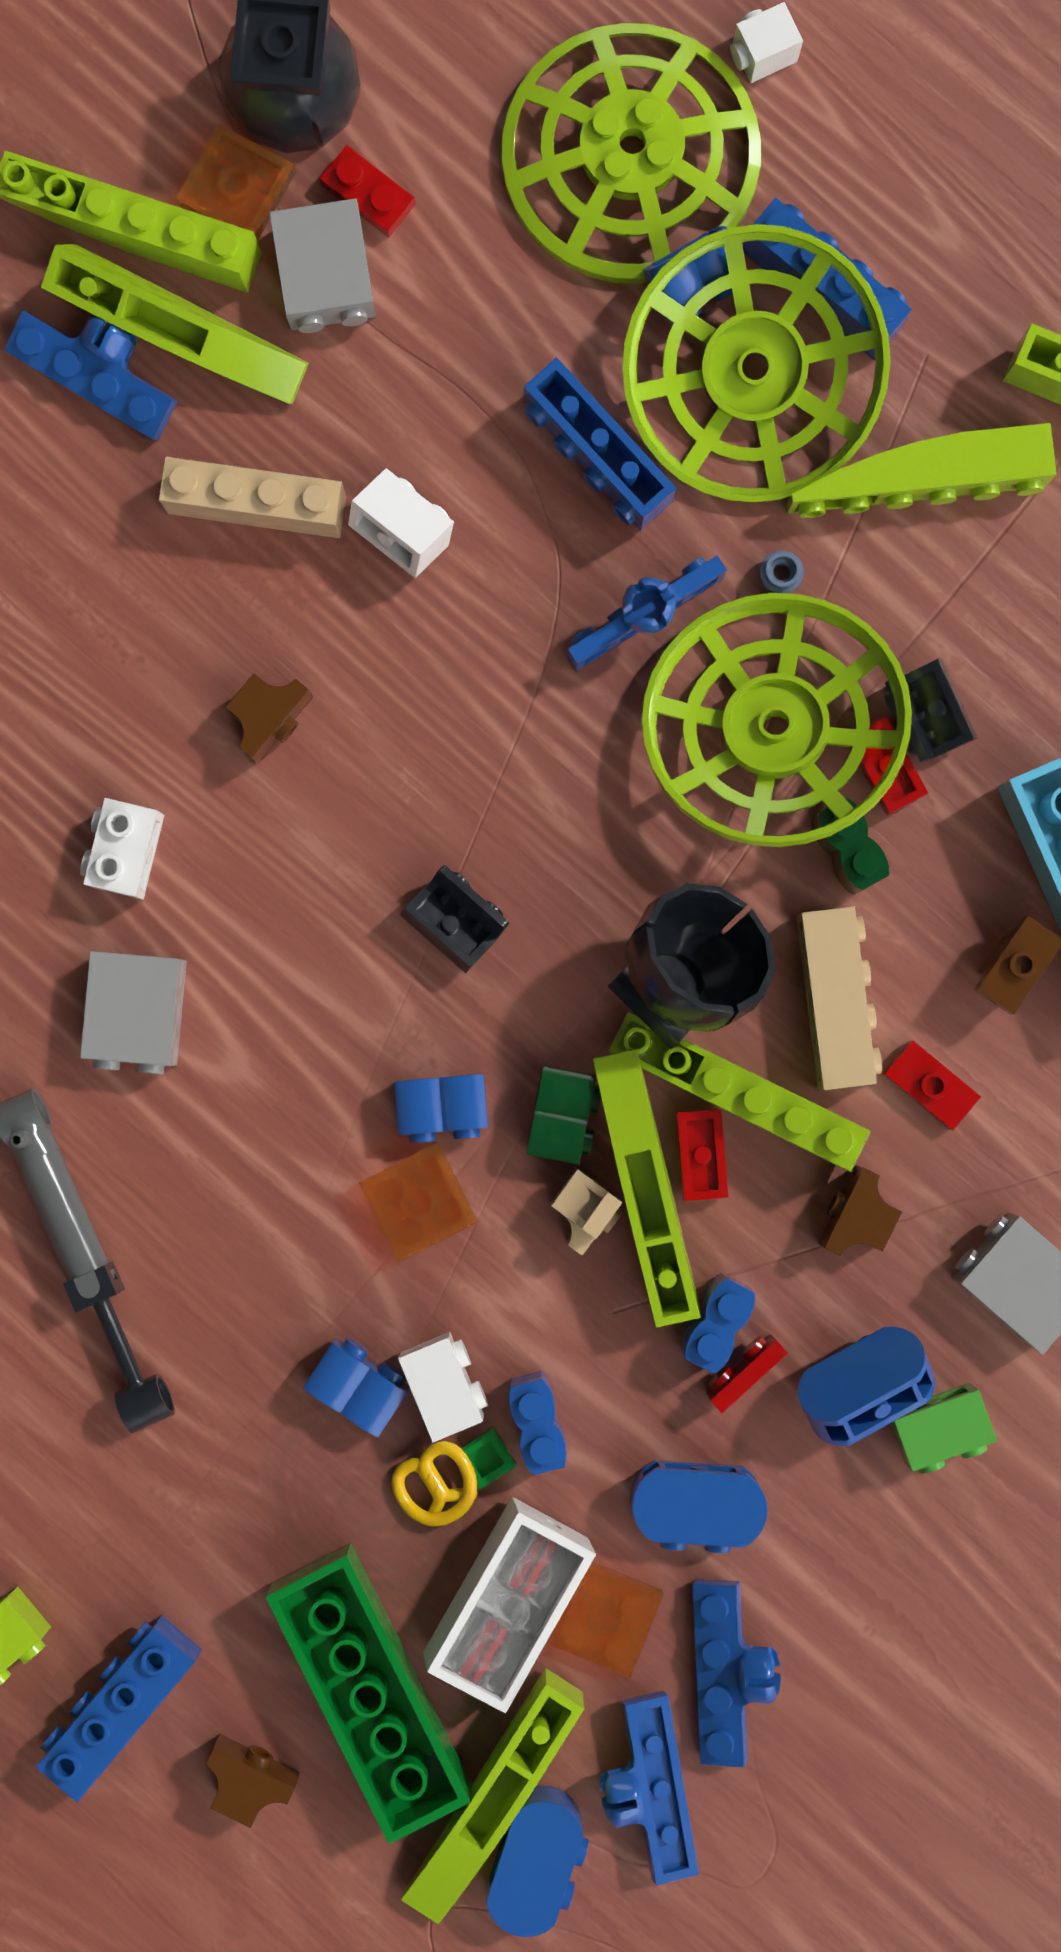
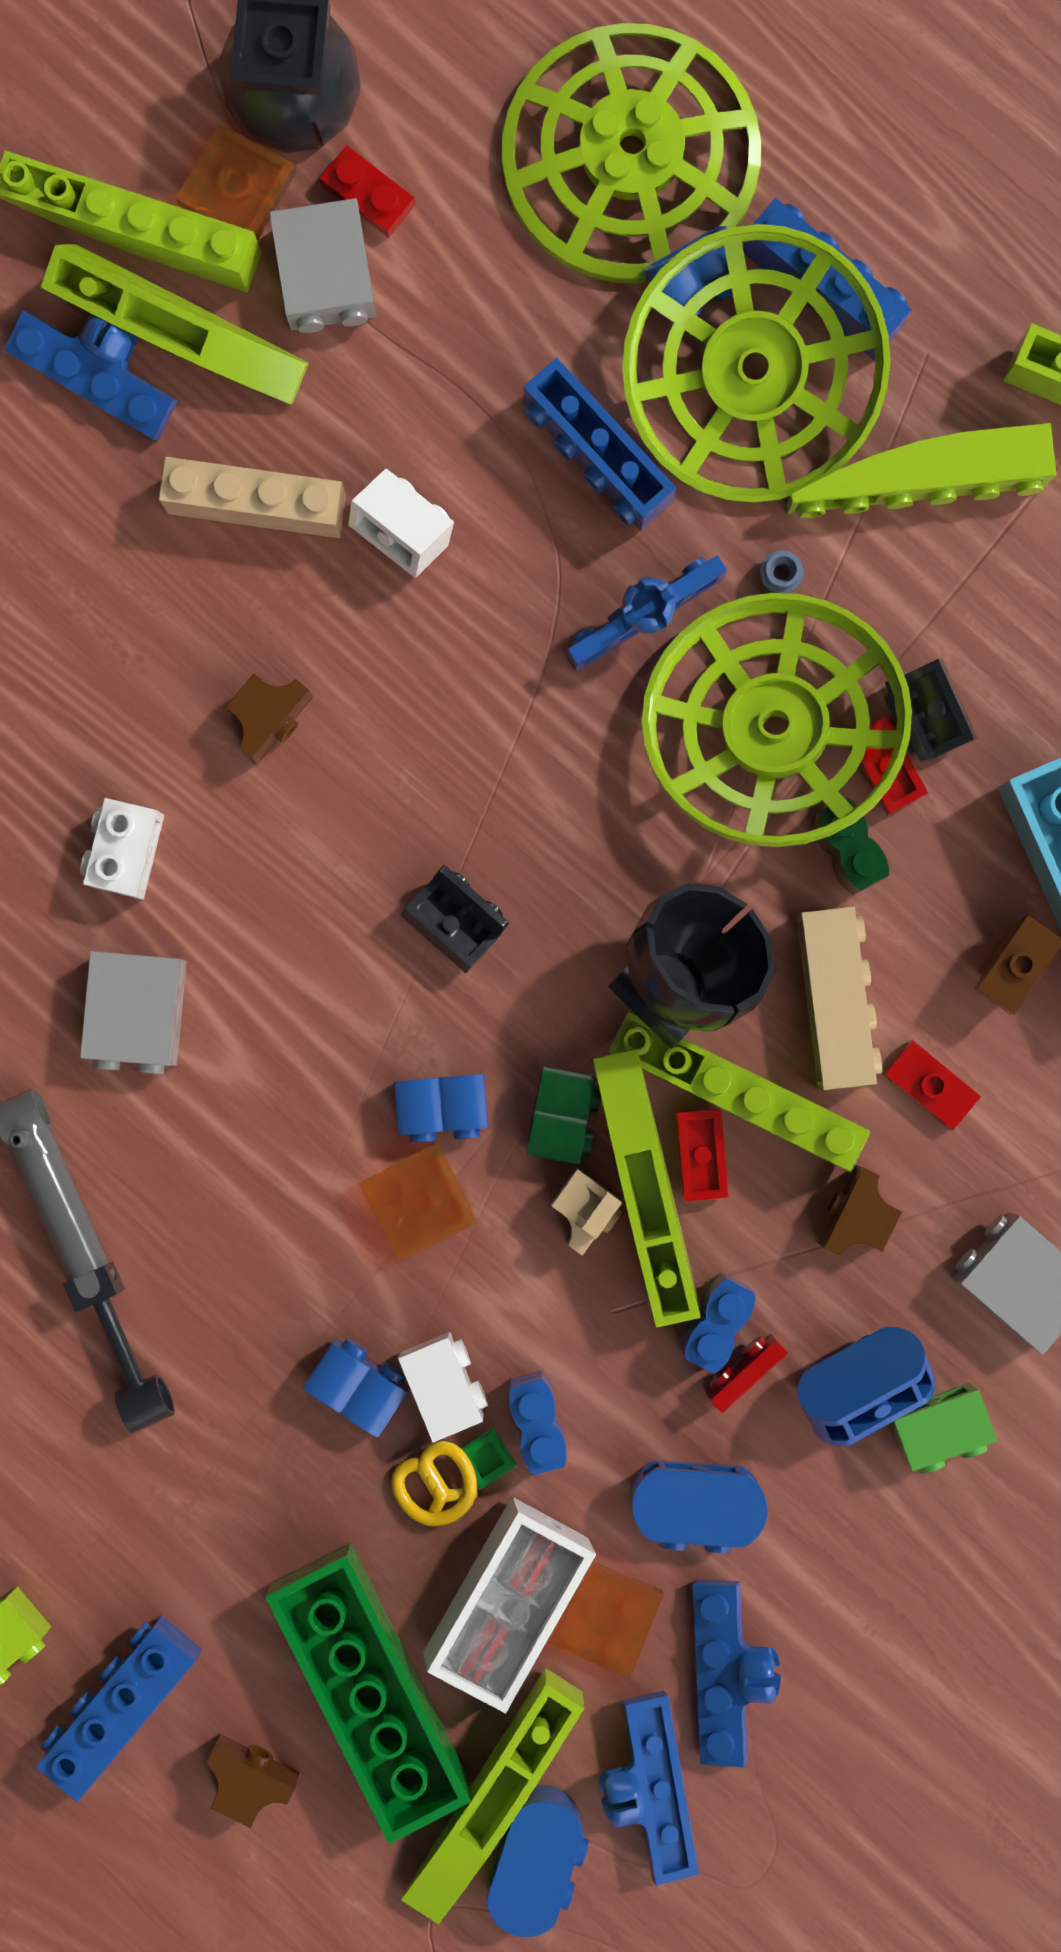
(765, 42): white brick -> none

